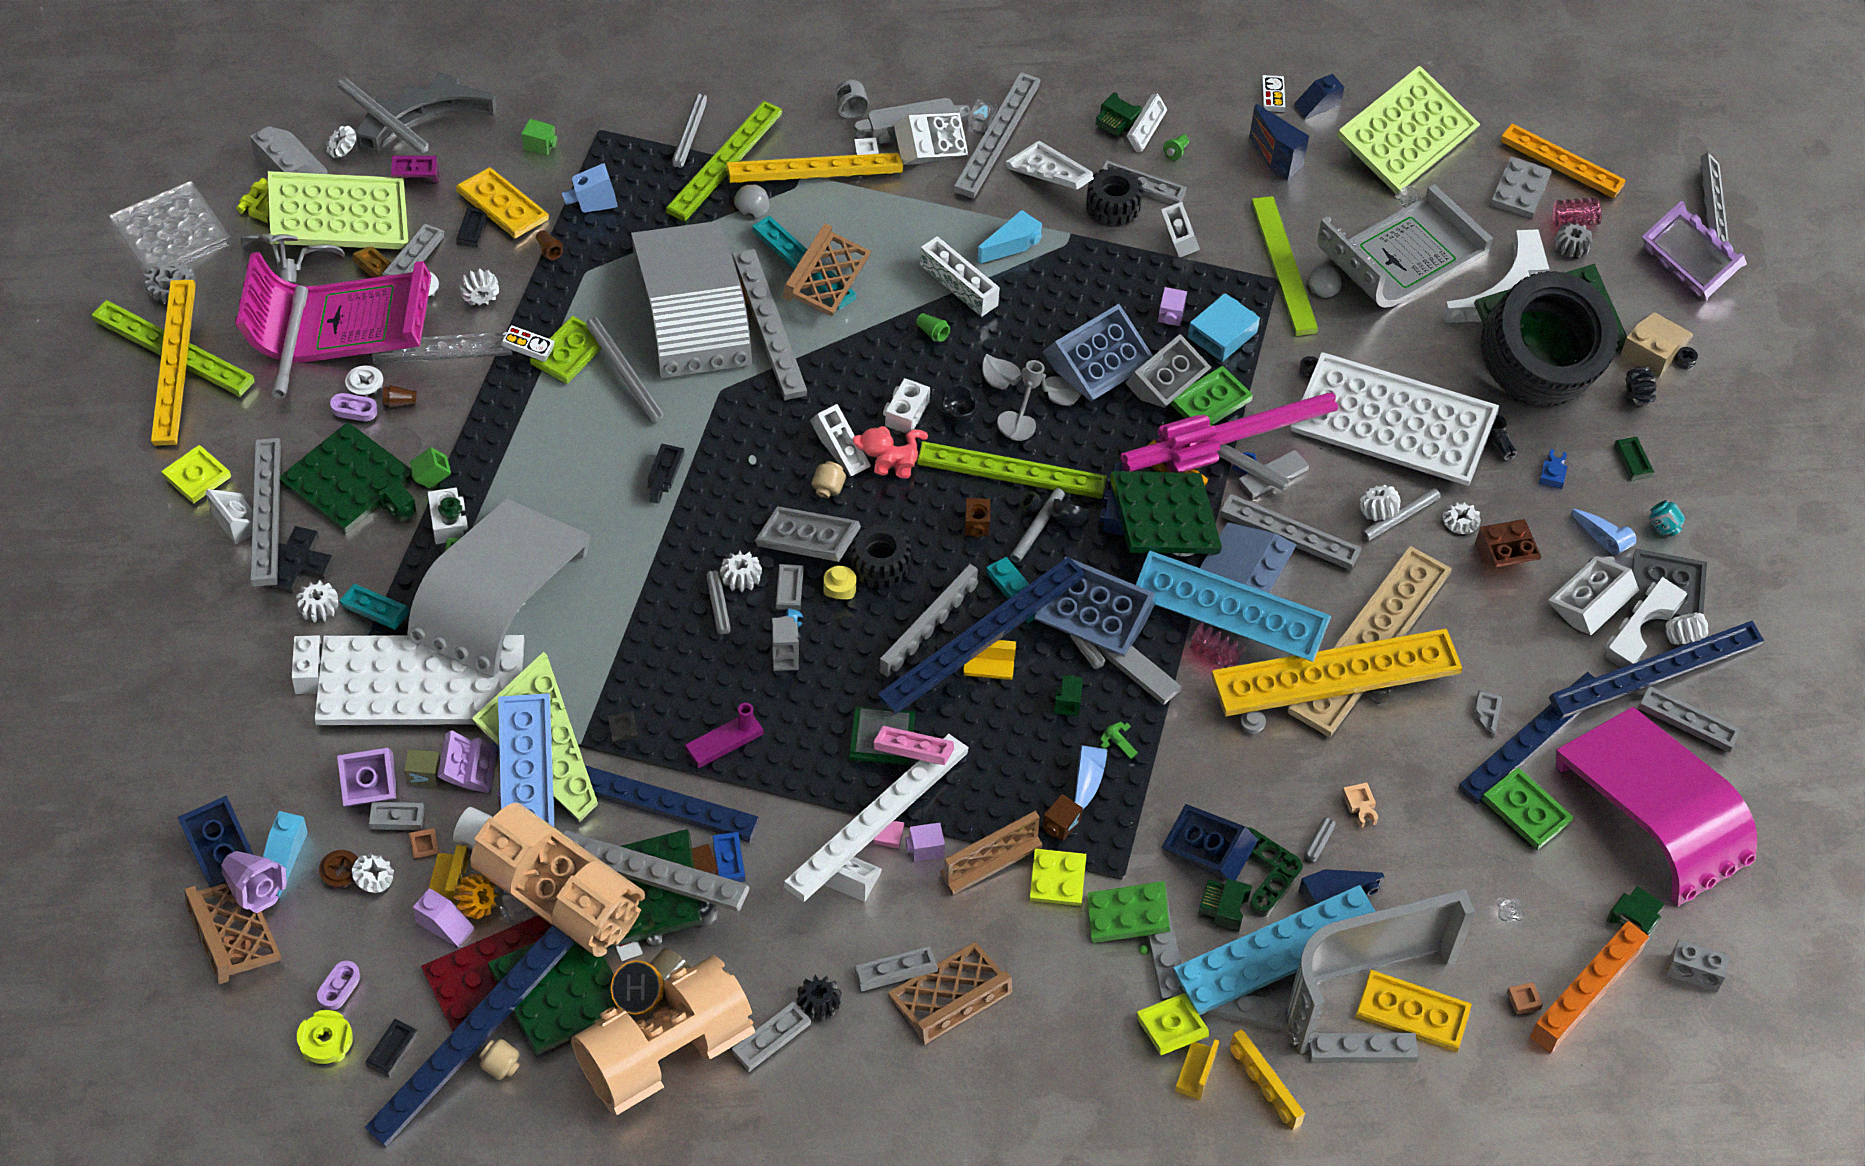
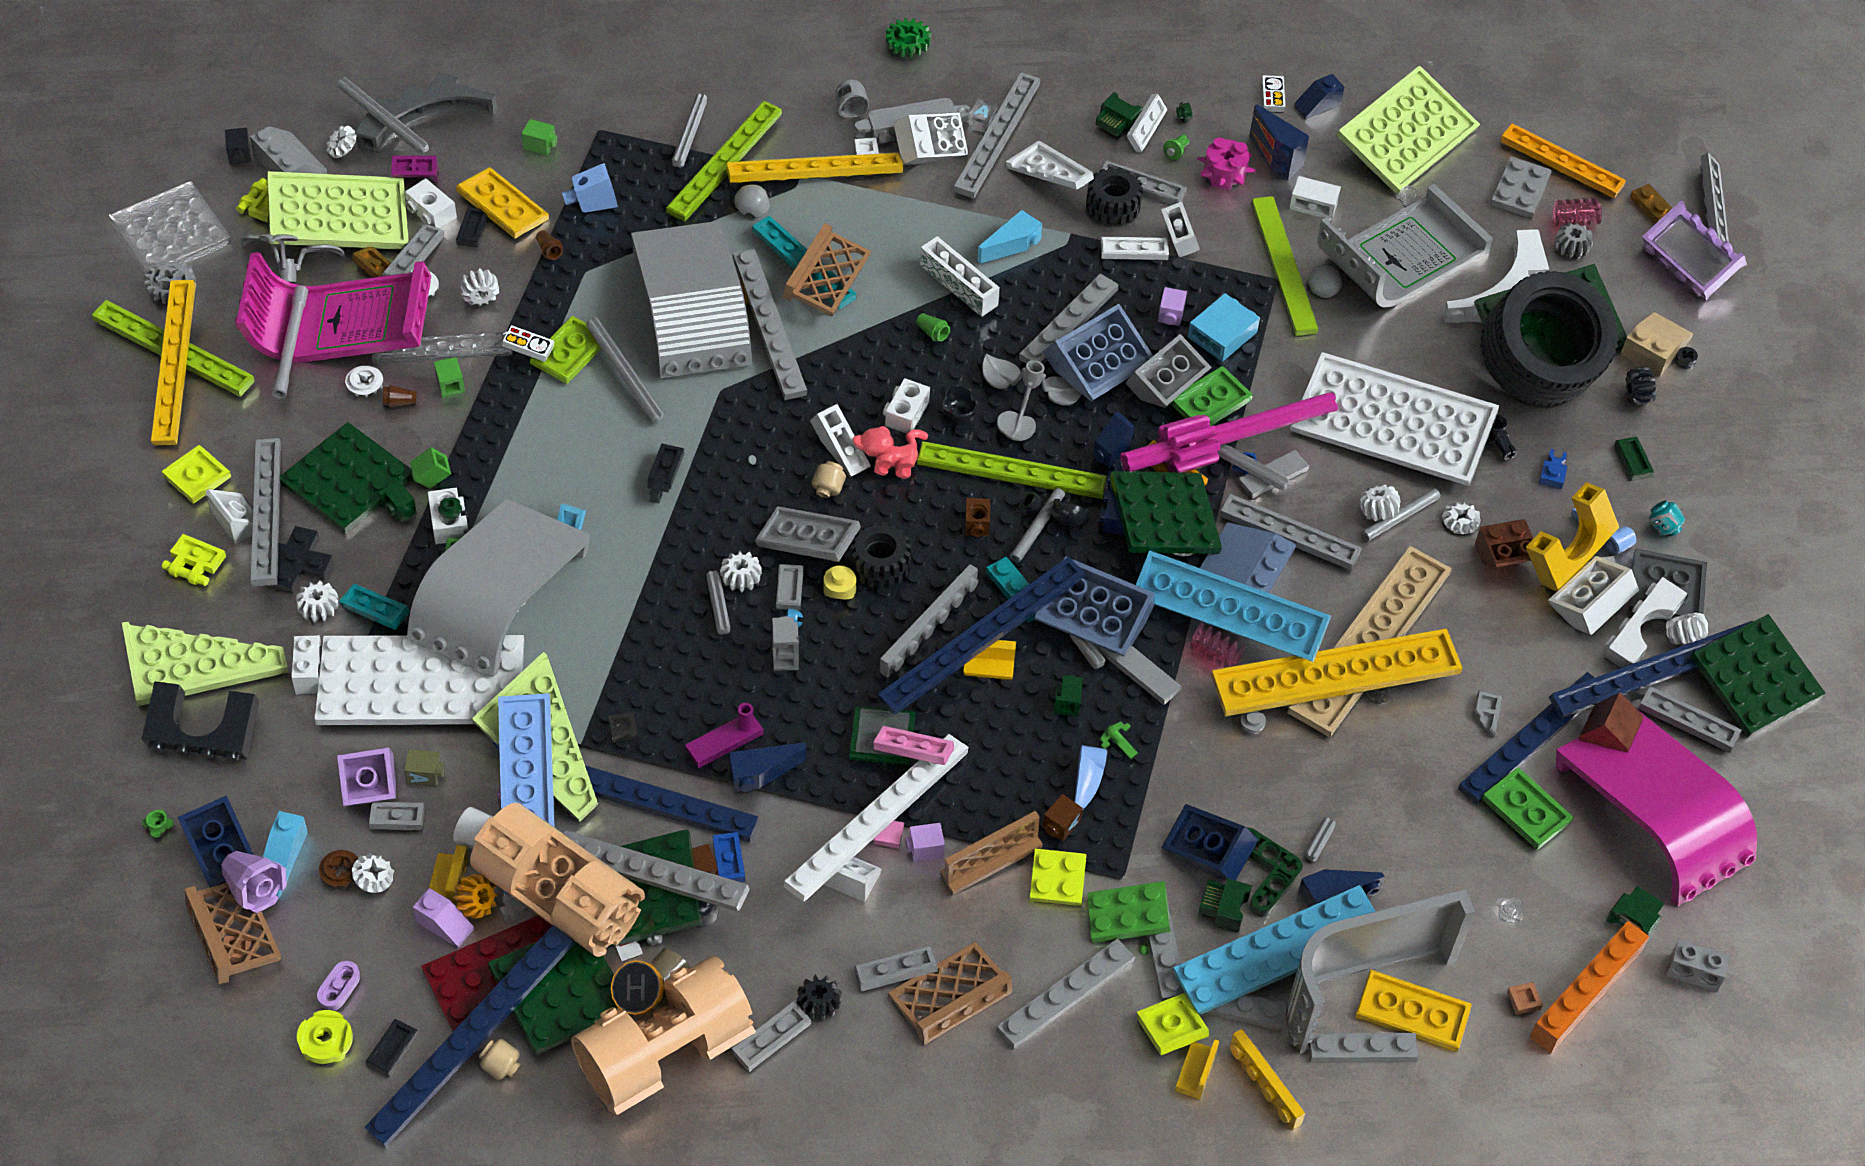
(155, 817): none -> bright green plate
(195, 553): none -> neon yellow plate
(195, 661): none -> yellowish green wing
(229, 739): none -> black arch
(238, 145): none -> black brick
(354, 406): lavender plate -> none
(424, 843): nougat slope -> none
(430, 204): none -> white brick
(449, 377): none -> bright green brick
(467, 762): lavender slope -> none
(571, 515): none -> medium azure plate
(760, 766): none -> dark blue slope
(908, 37): none -> green gear
(1065, 994): none -> light grey plate
(1071, 318): none -> light grey plate
(1113, 440): none -> dark blue slope
(1134, 248): none -> white tile
(1184, 112): none -> dark green plate
(1226, 163): none -> dark pink brick
(1308, 361): black bush -> none
(1315, 197): none -> white brick
(1360, 800): light nougat plate -> none
(1595, 527): none -> yellow arch
(1612, 724): none -> copper slope
(1650, 202): none -> pearl gold plate
(1758, 675): none -> dark green plate

